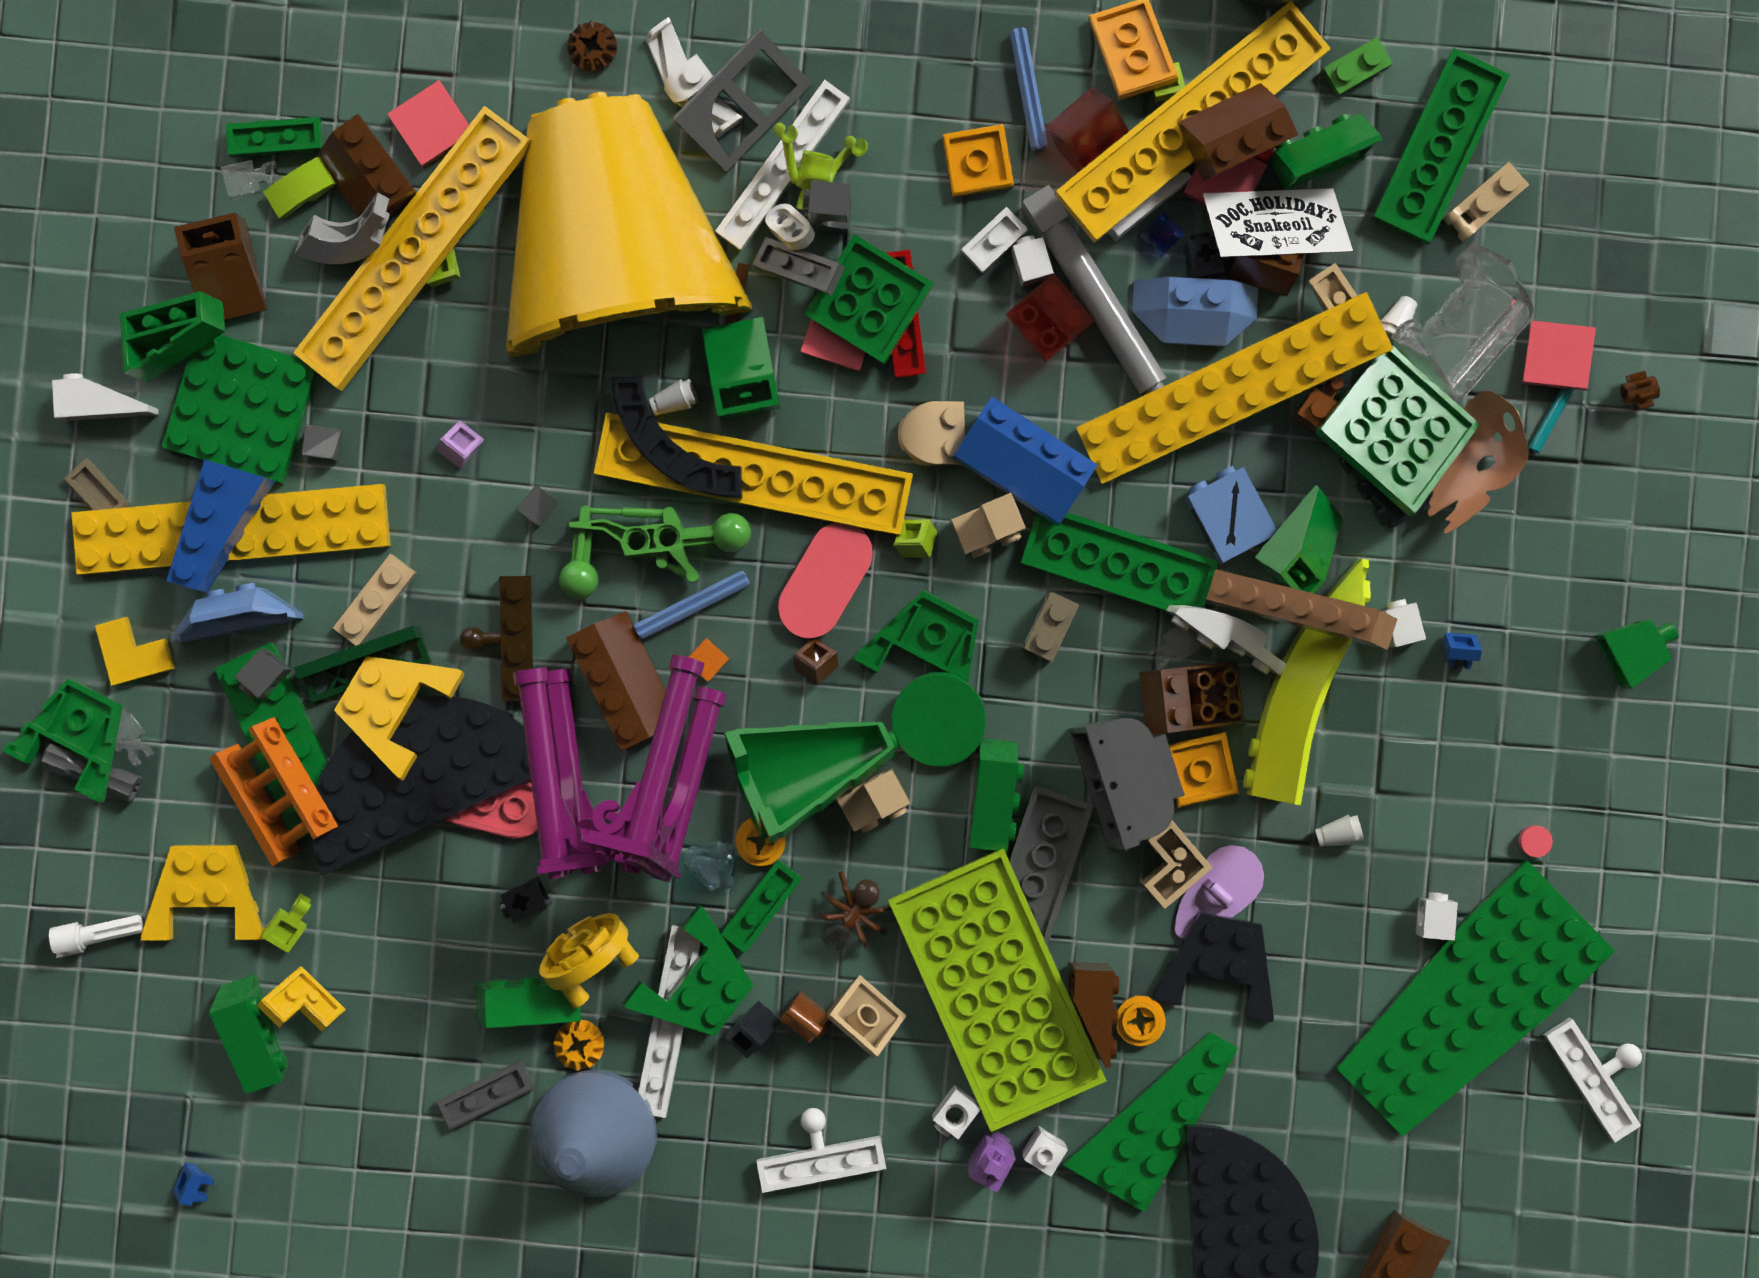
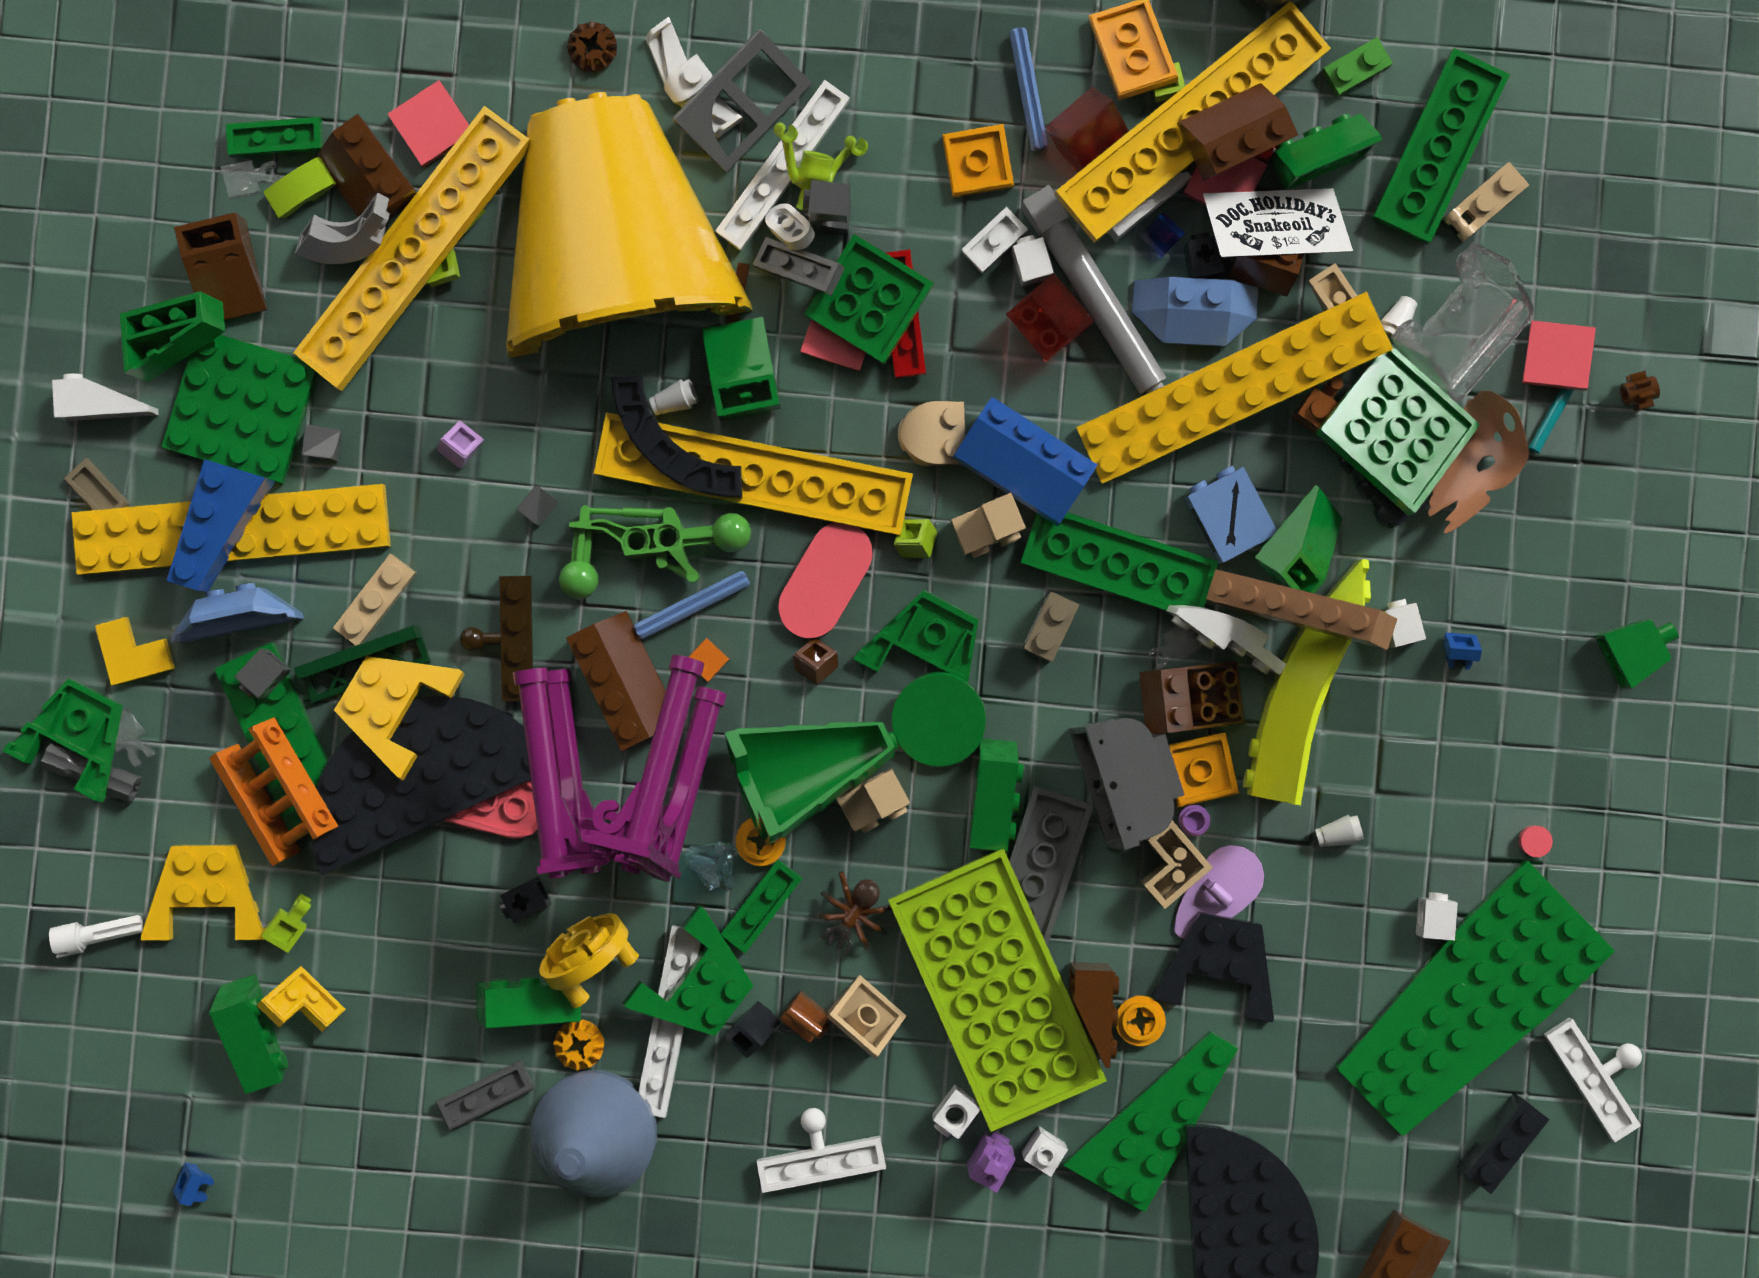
(1194, 820): none -> medium lavender plate
(1516, 1130): none -> black arch

